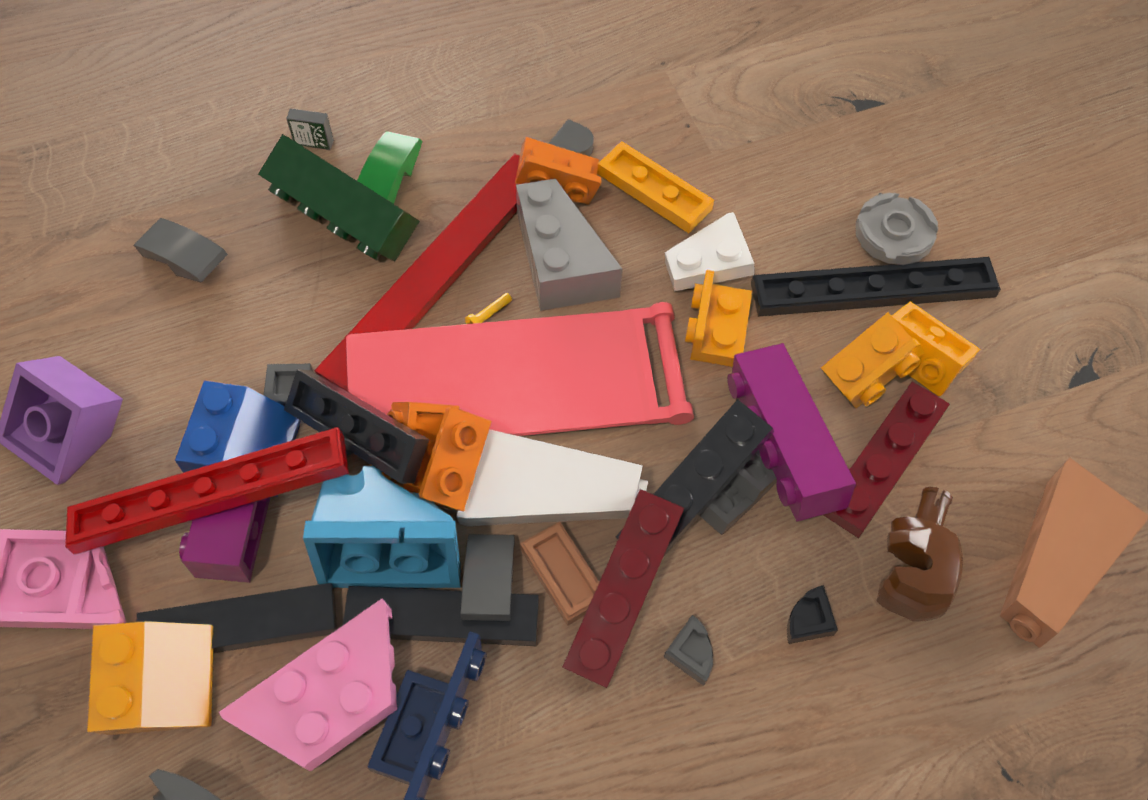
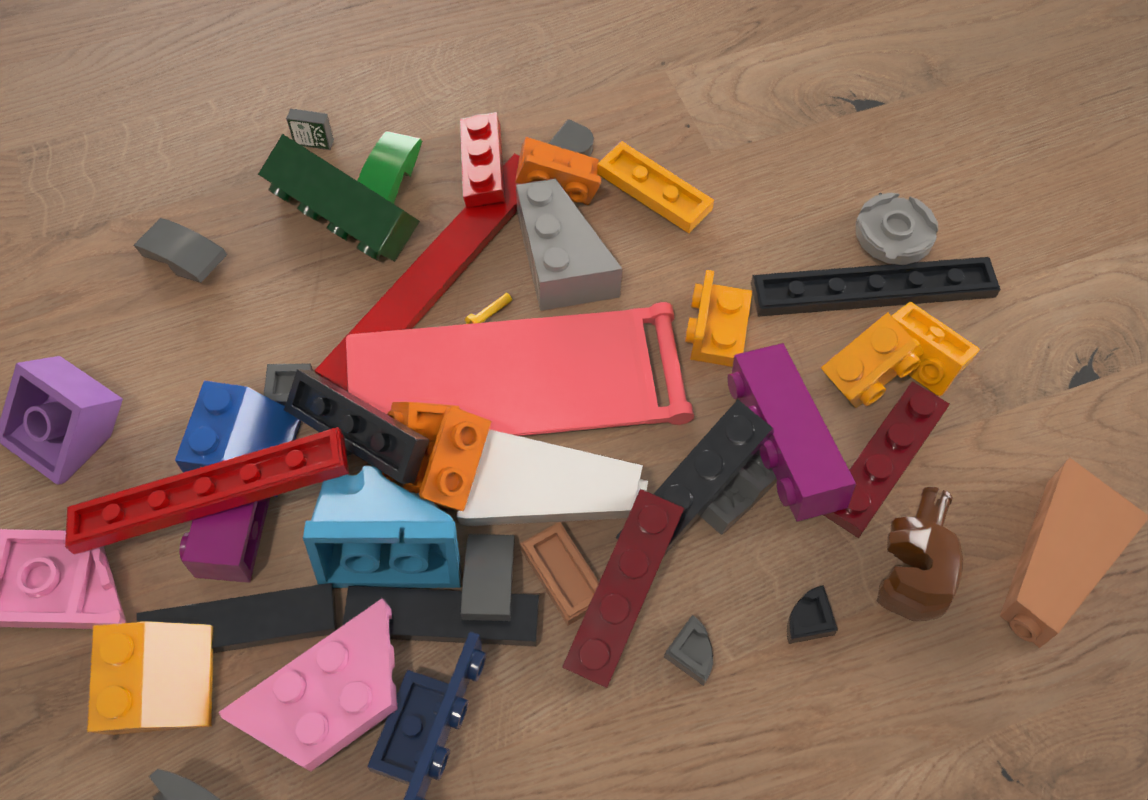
(481, 160): none -> plate
(714, 248): white wing -> none

